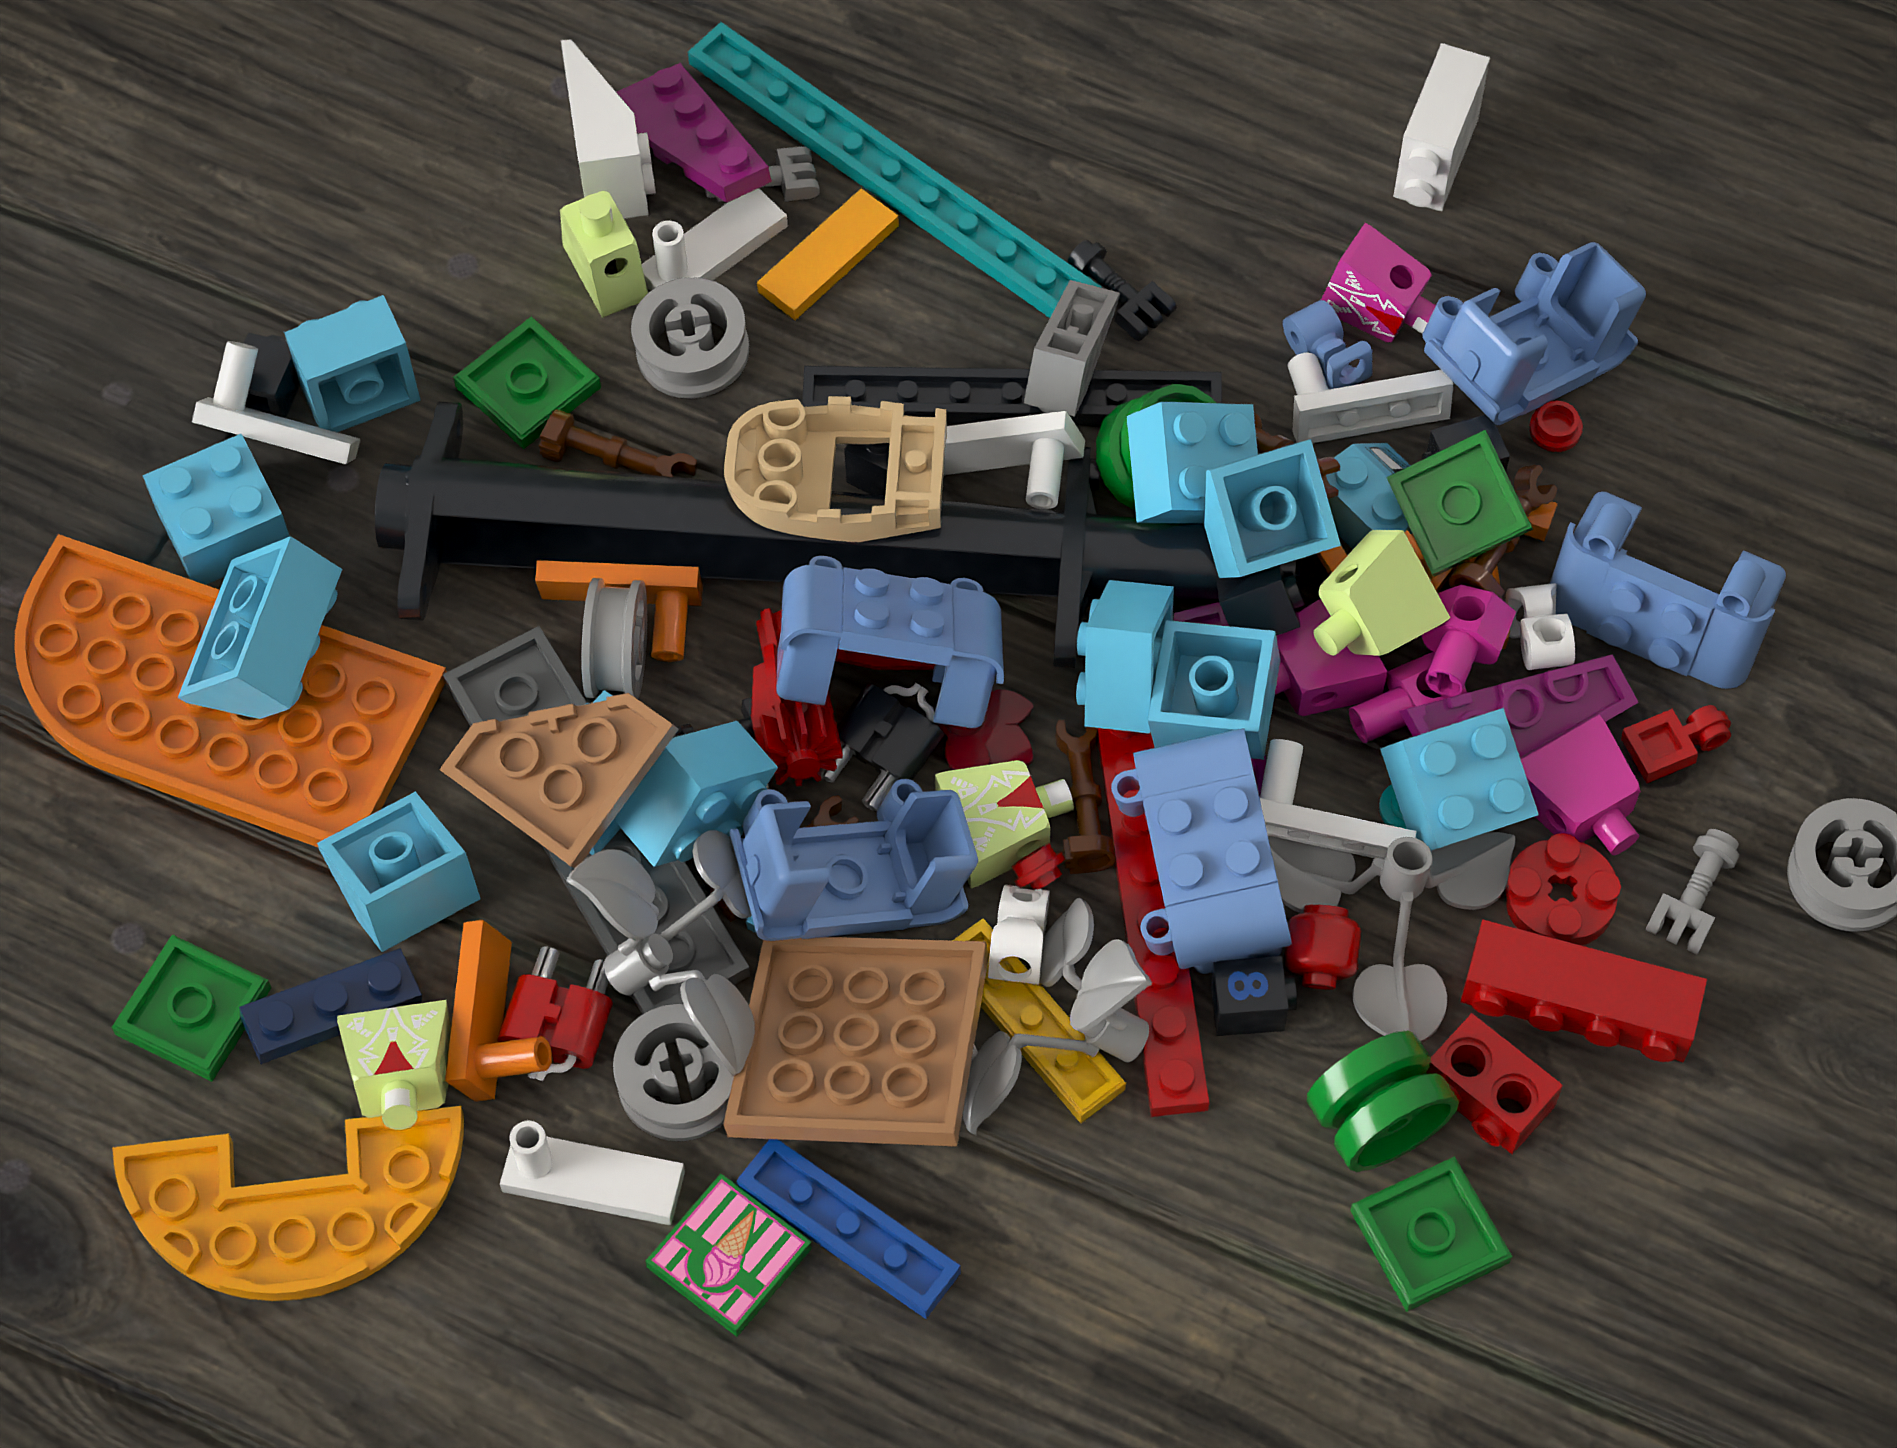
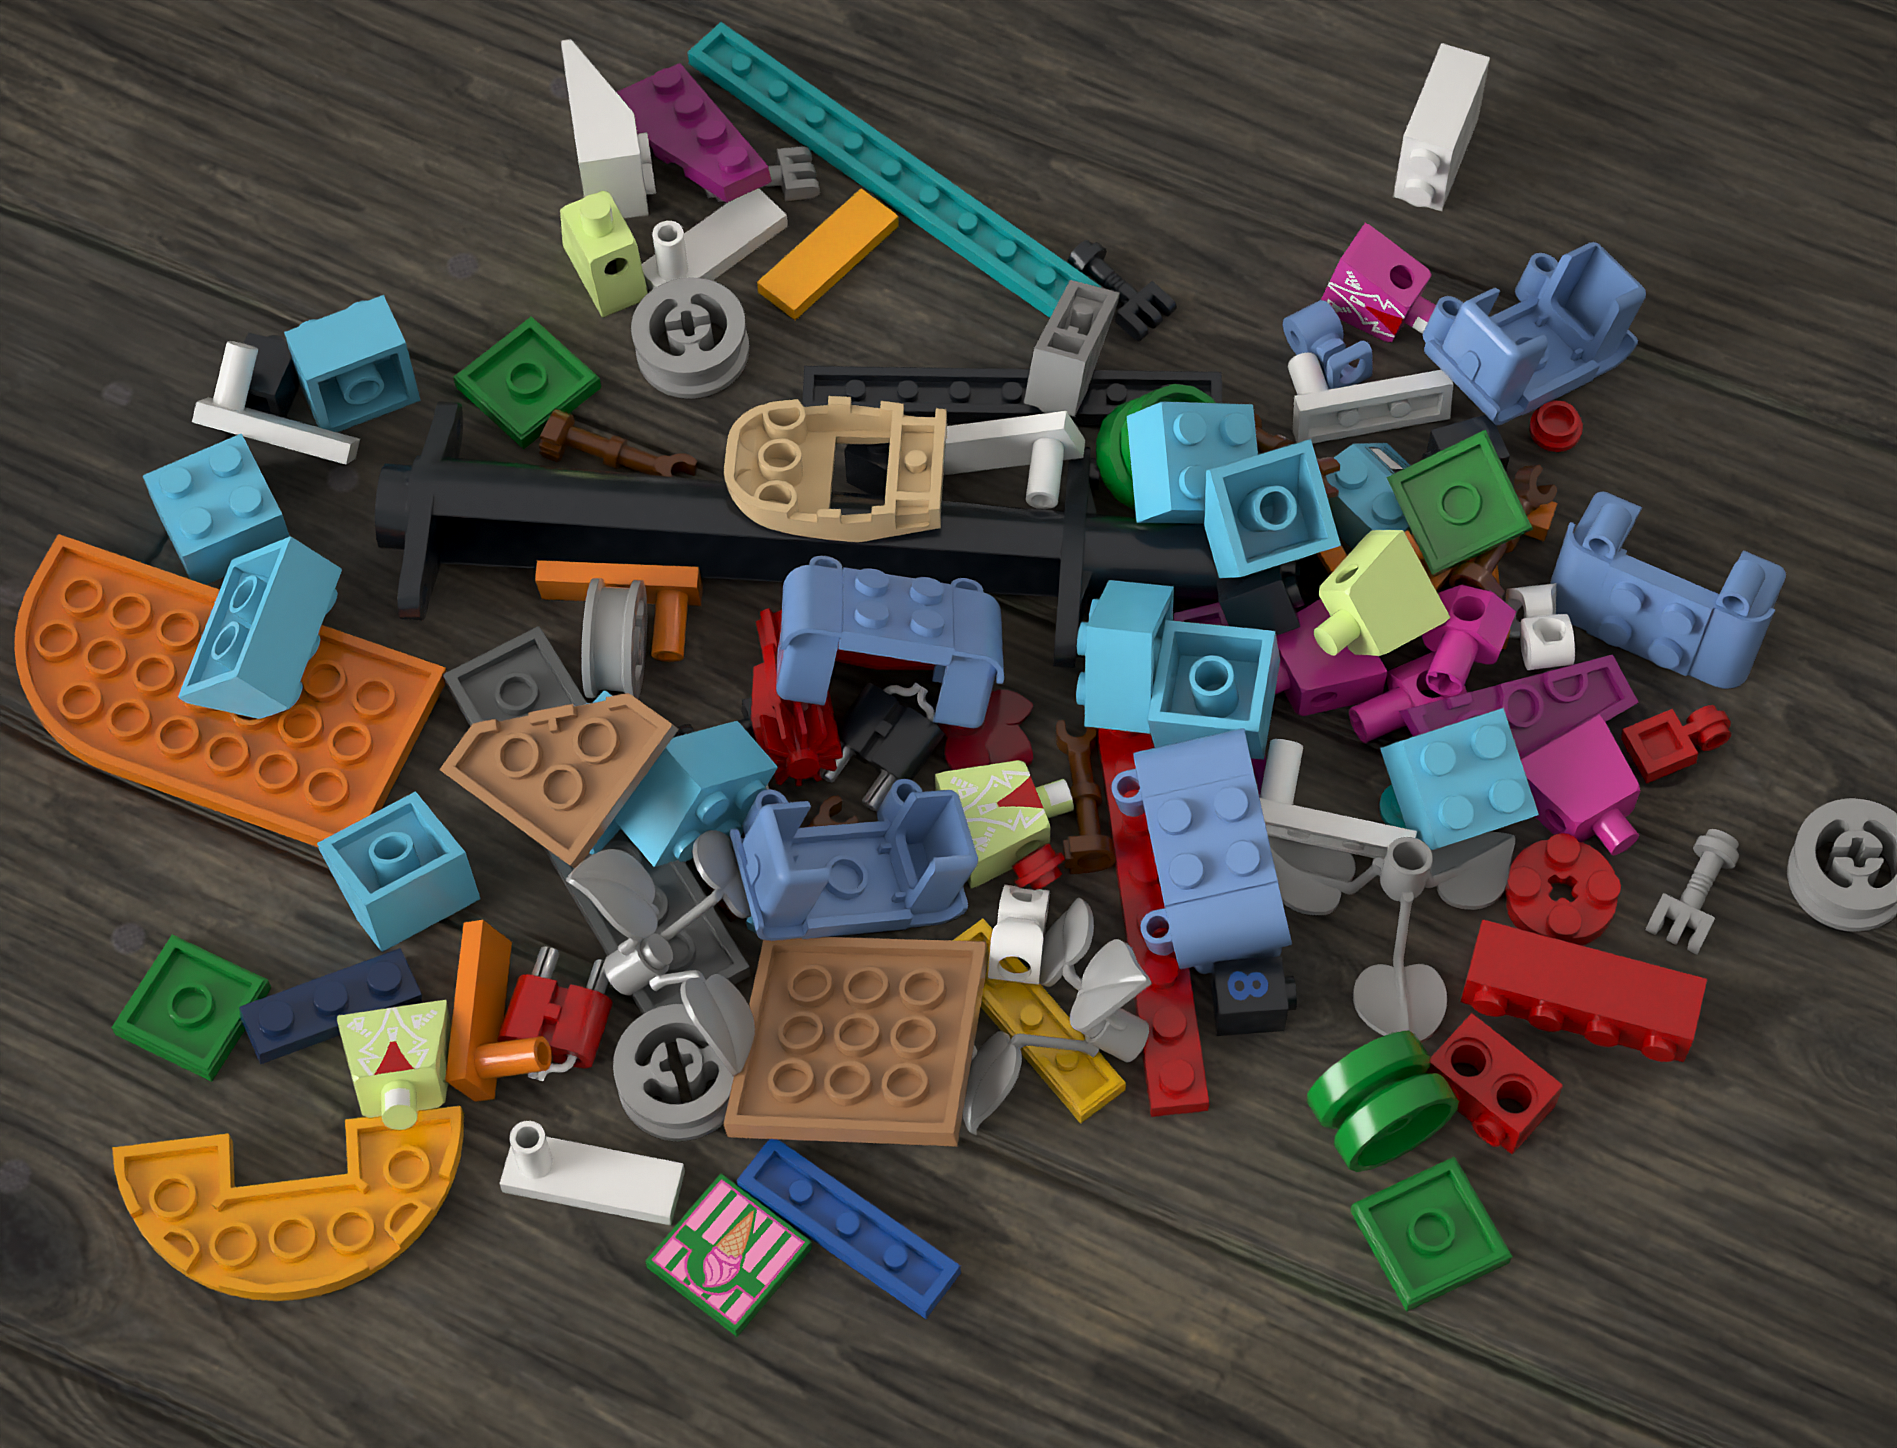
(1323, 946): red head -> none

